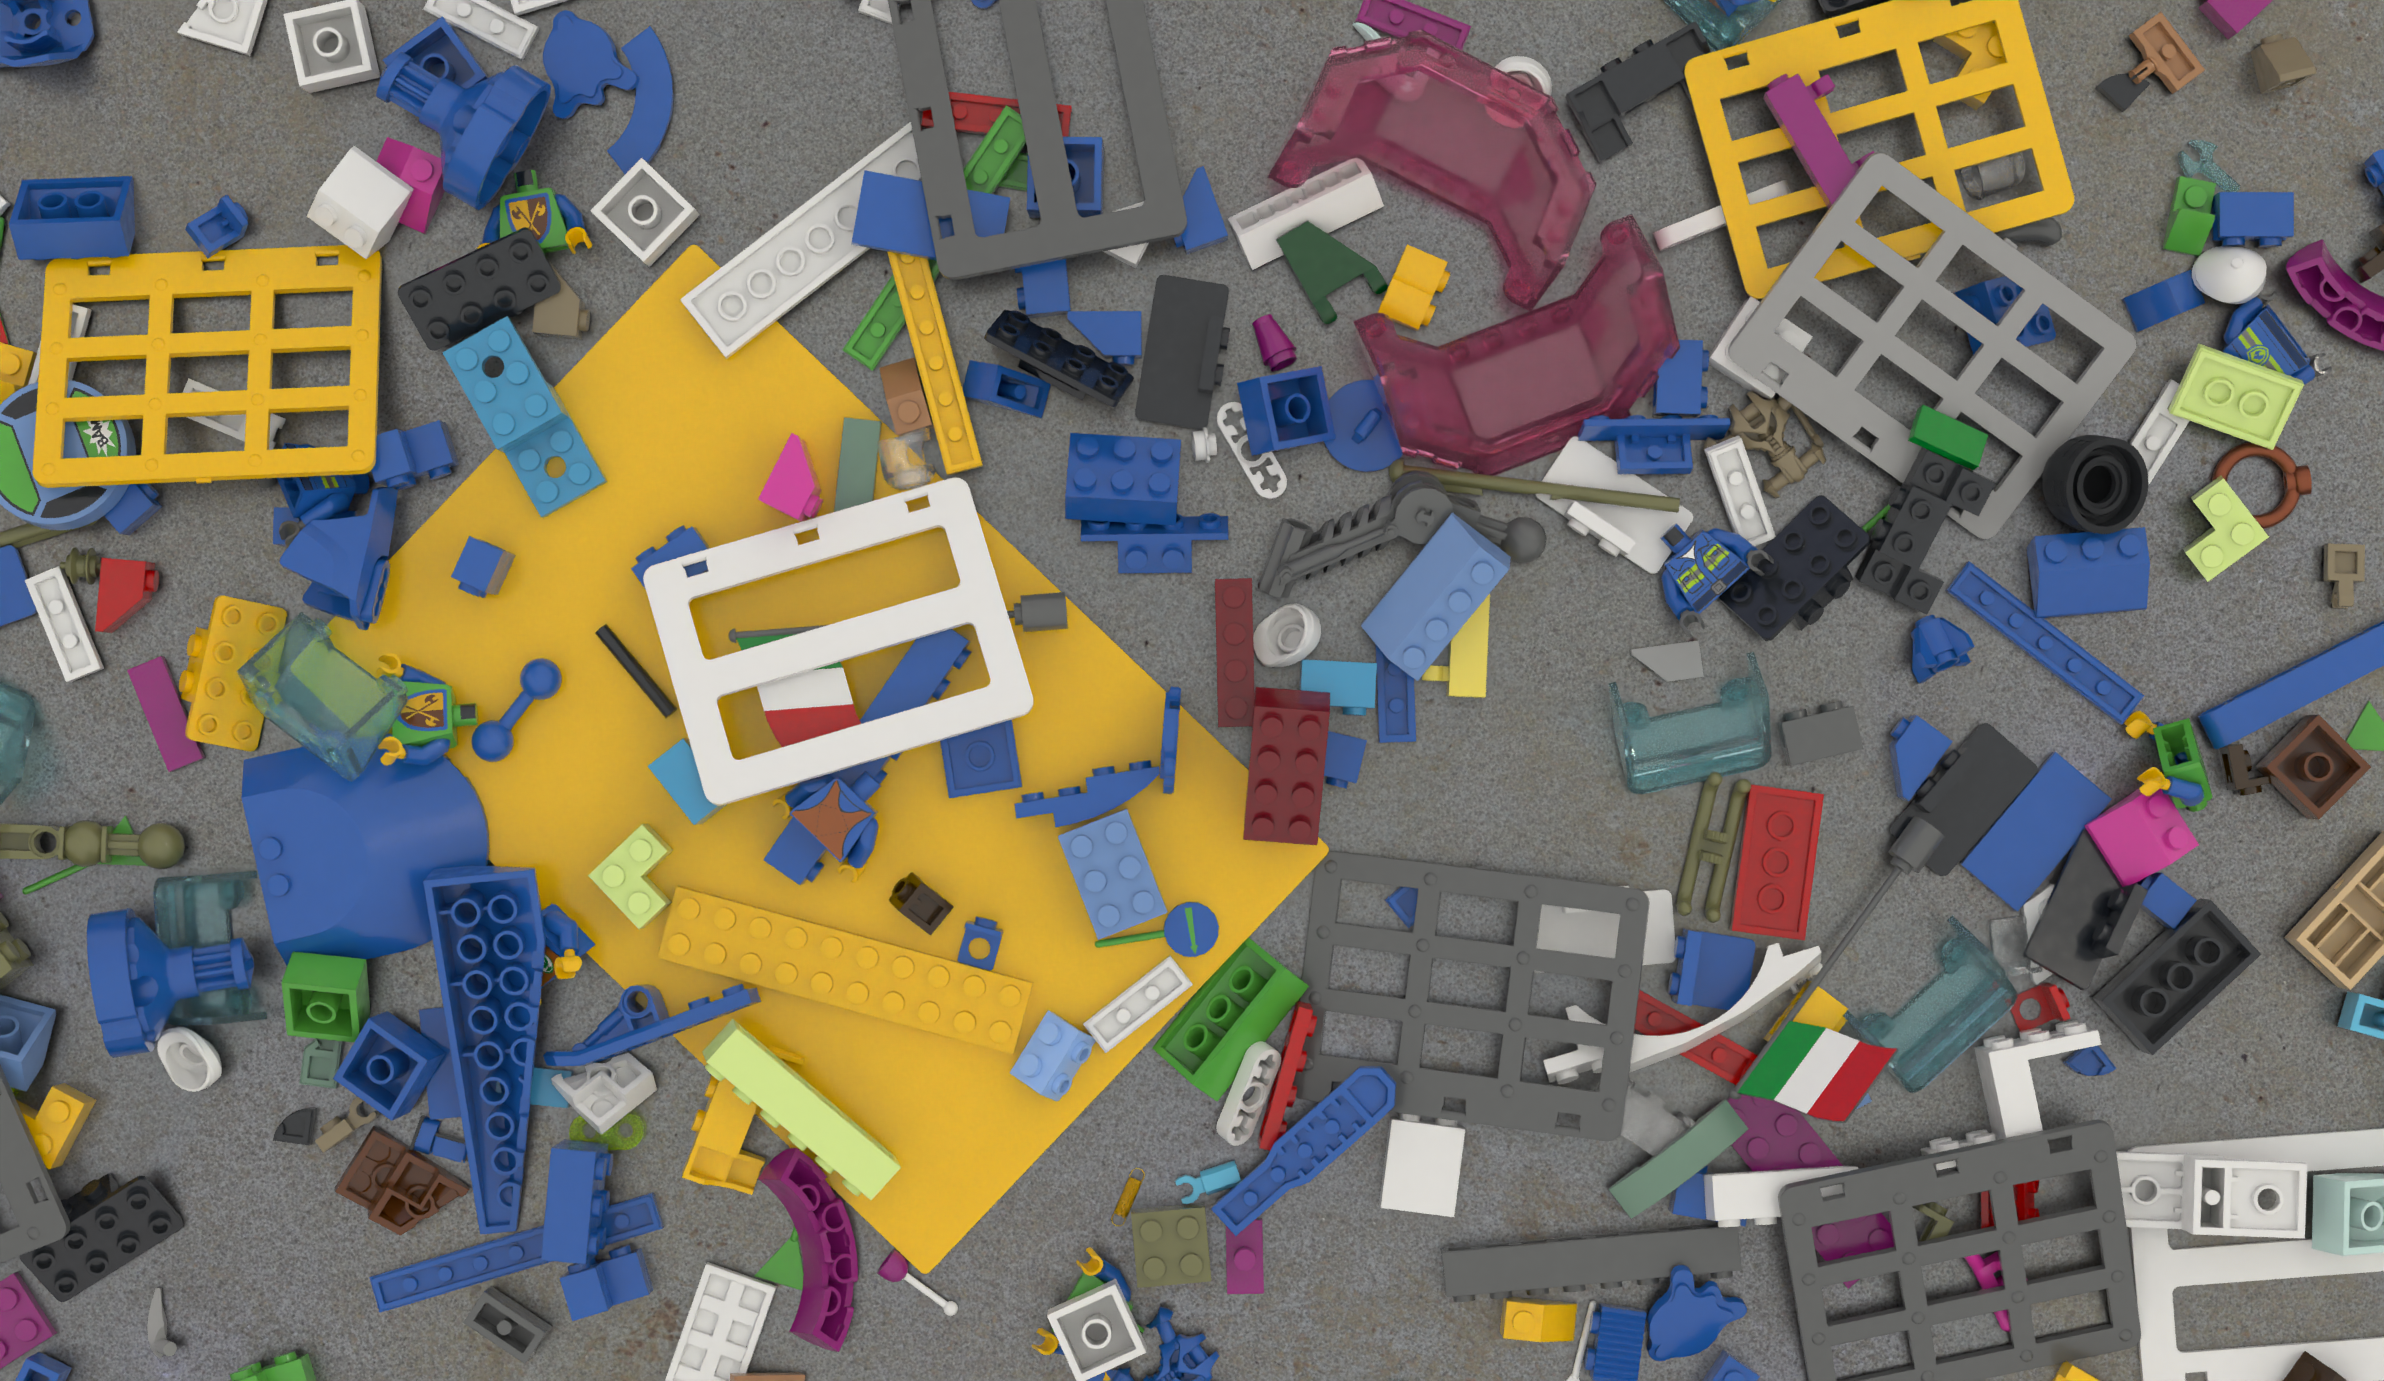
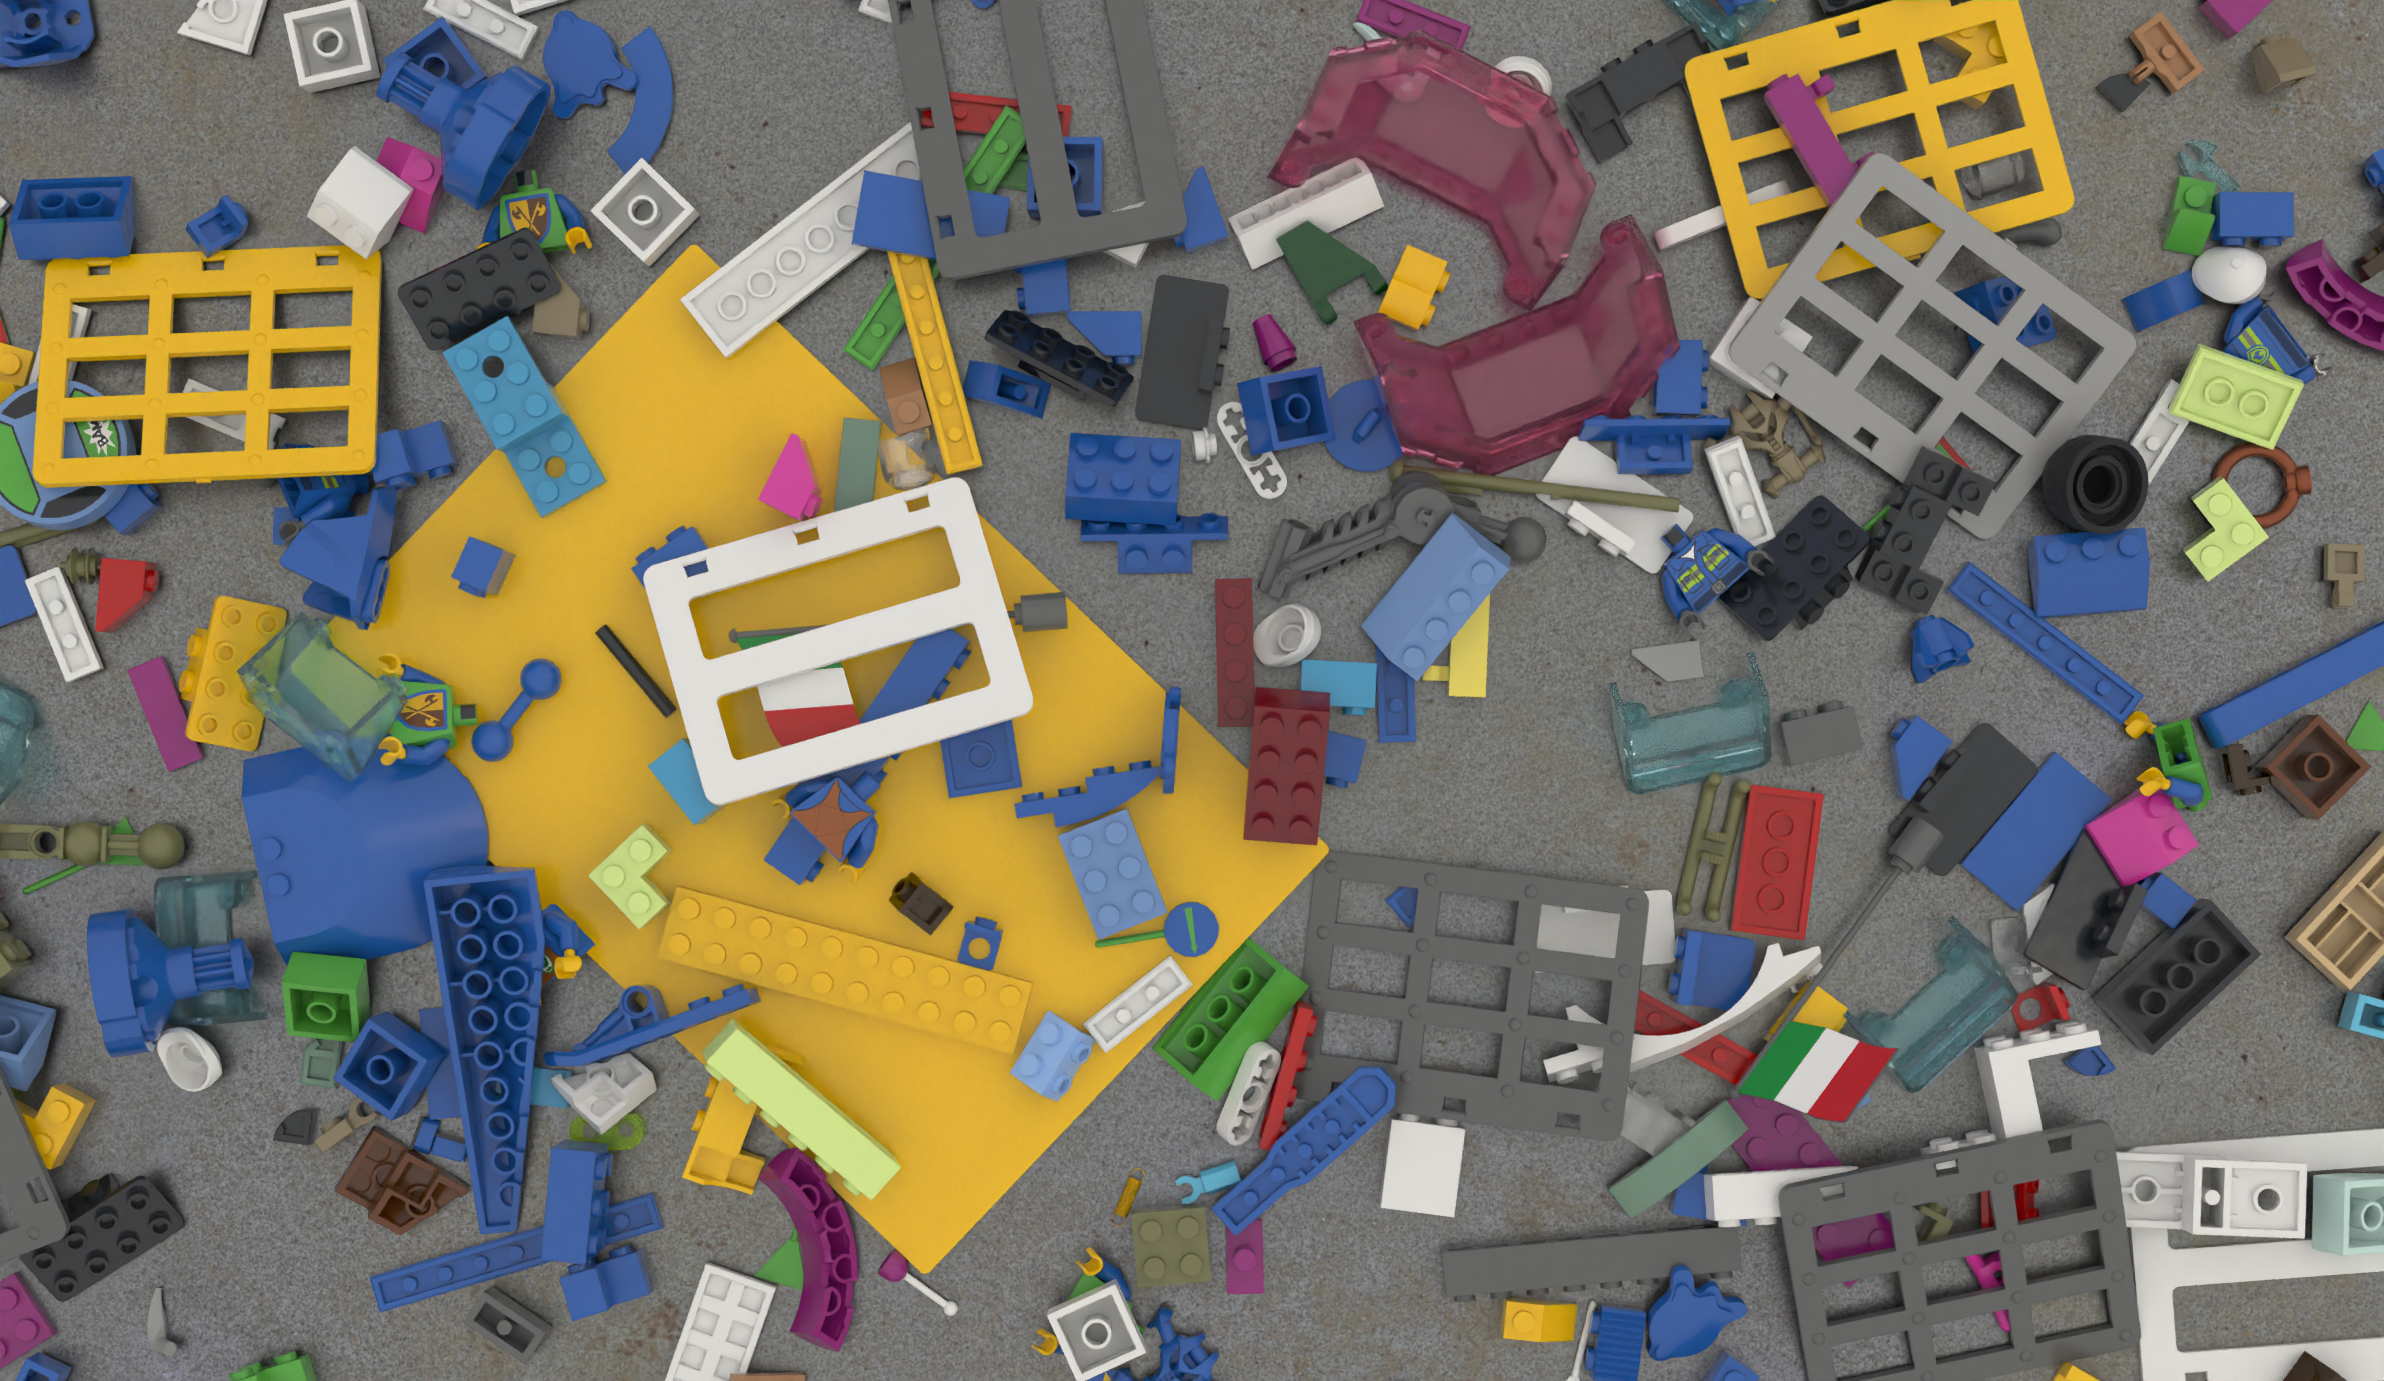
(1948, 437): green tile -> none

